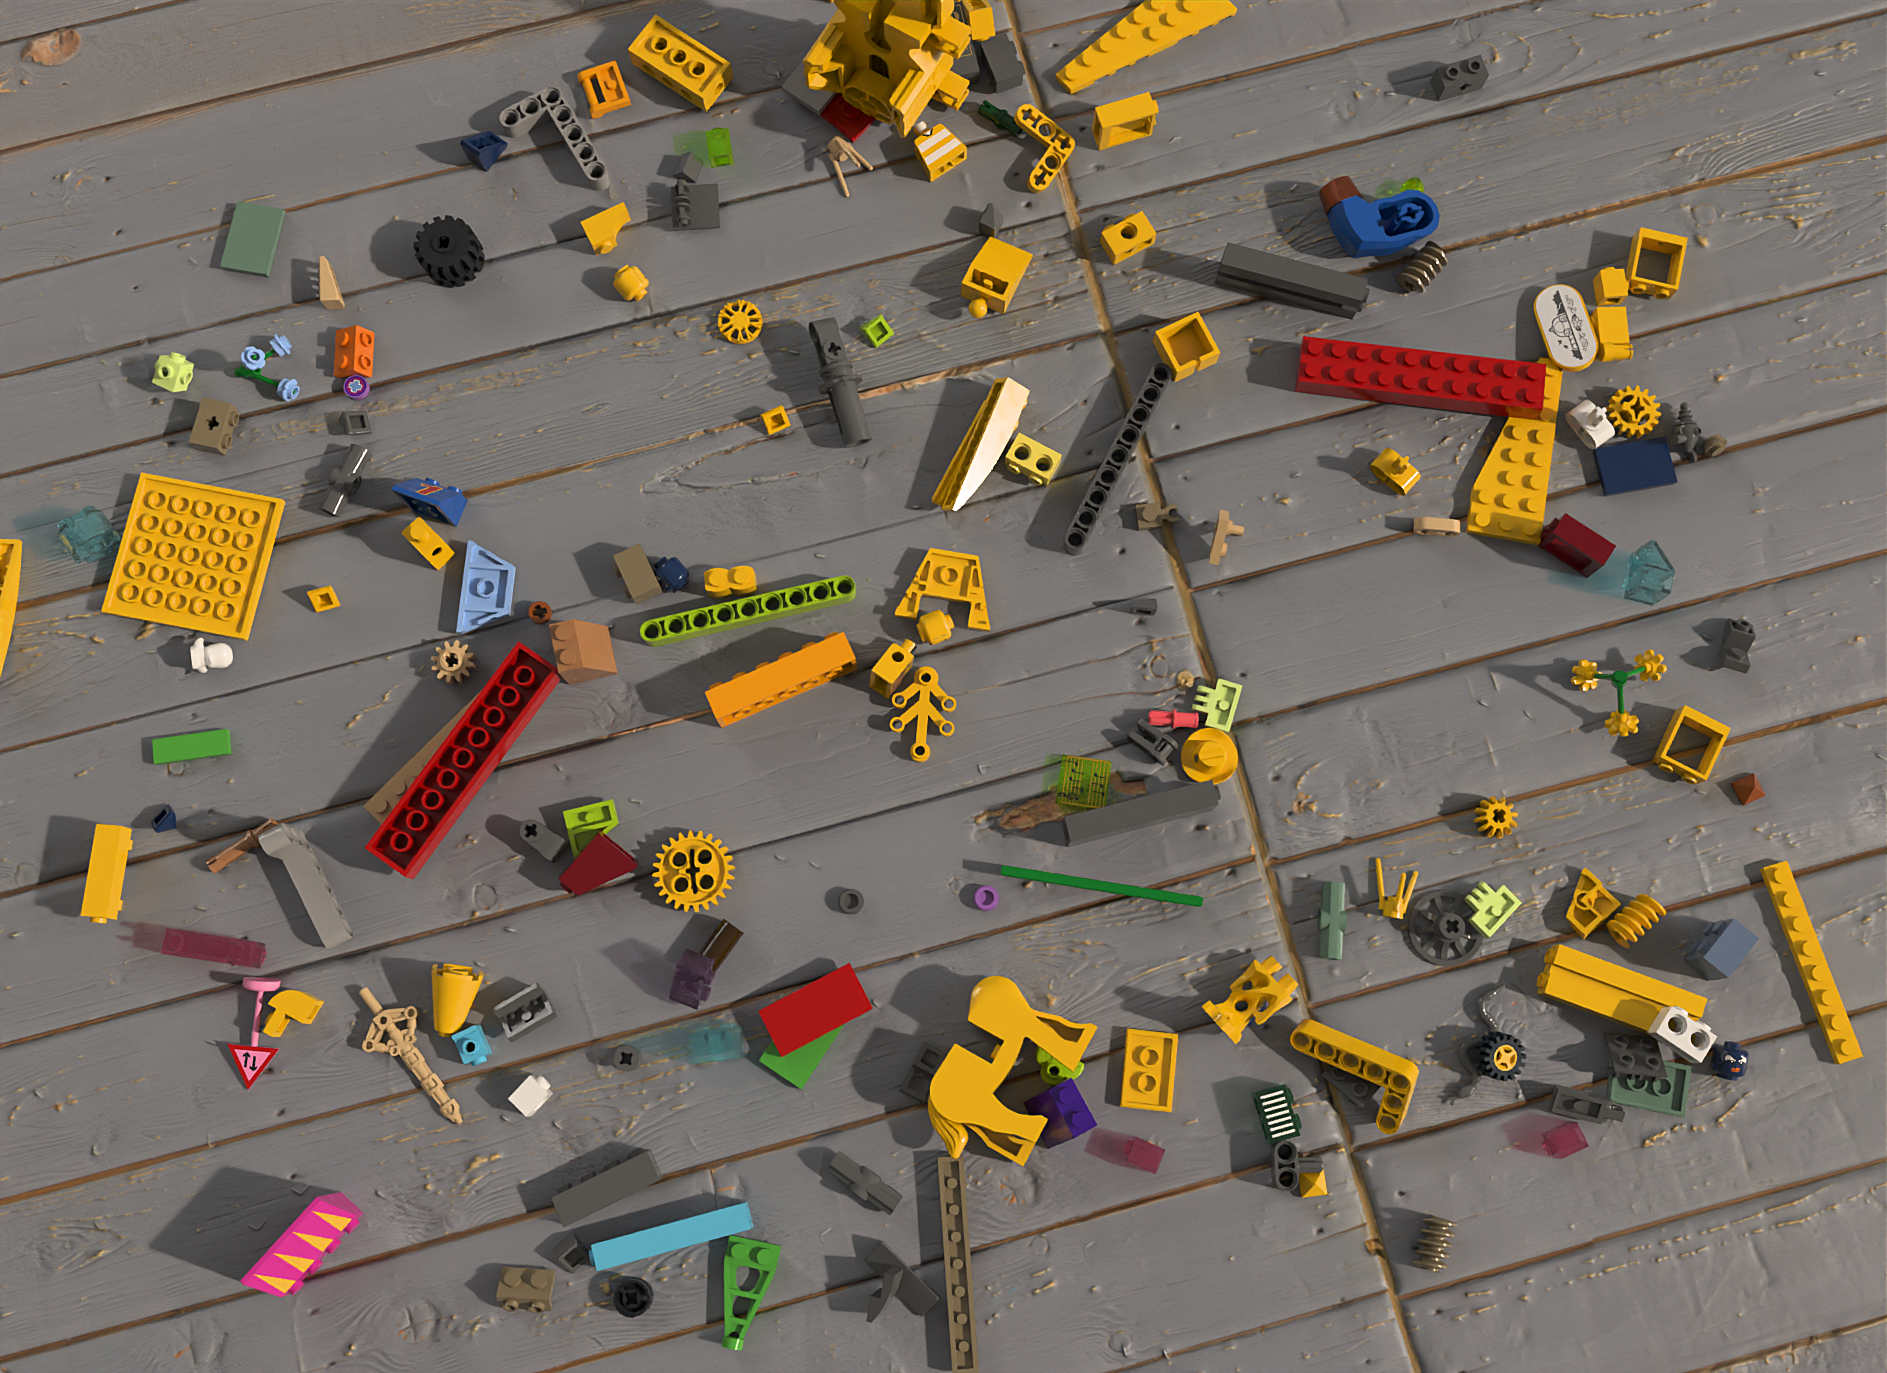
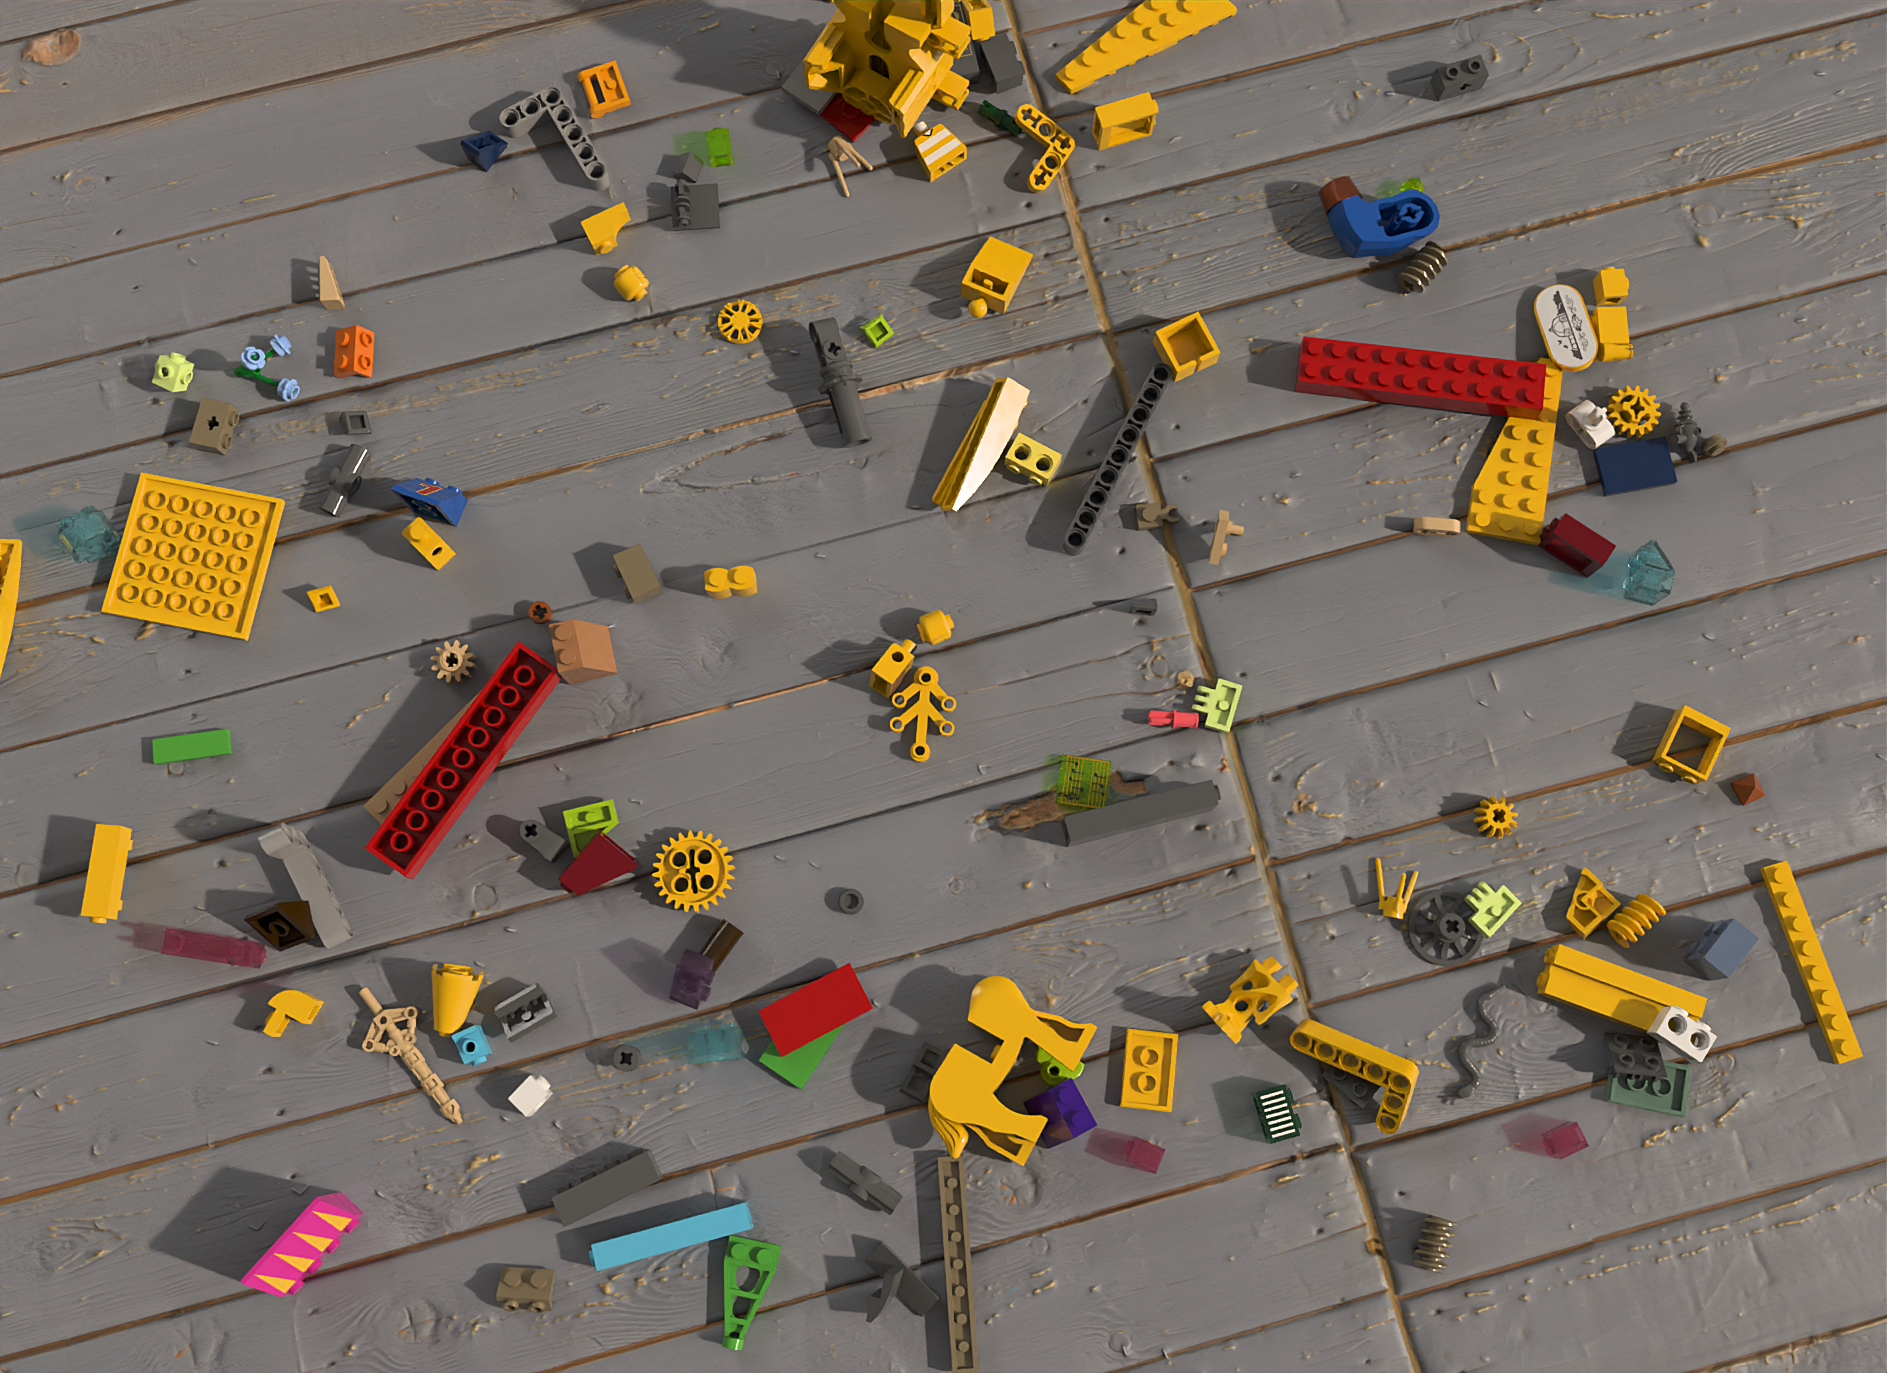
(164, 820): dark blue slope -> none
(213, 656): white animal -> none
(239, 847): medium nougat pin -> none
(252, 239): sand green tile -> none
(254, 1059): bright pink piece -> none
(284, 924): none -> dark brown slope
(356, 387): tile -> none
(449, 251): black wheel -> none
(485, 589): light blue wing -> none
(571, 1253): dark grey slope -> none
(644, 1297): black wheel -> none
(671, 574): dark blue head -> none
(680, 63): yellow brick -> none
(736, 609): lime beam -> none
(775, 419): yellow slope -> none
(781, 679): light orange brick -> none
(951, 578): yellow wing -> none
(986, 898): medium lavender tile -> none
(990, 221): dark grey slope -> none
(1100, 885): green tile -> none
(1120, 248): yellow brick -> none
(1153, 749): dark grey piece -> none
(1209, 756): yellow hat -> none
(1291, 1164): dark grey beam -> none
(1292, 281): dark grey brick -> none
(1312, 1184): yellow slope -> none
(1331, 920): sand green piece -> none
(1395, 471): yellow beam -> none
(1508, 1060): black wheel -> none
(1584, 1105): dark grey hinge -> none
(1586, 676): yellow plant -> none
(1659, 242): yellow window -> none
(1729, 1061): dark blue head -> none
(1735, 645): dark grey slope -> none

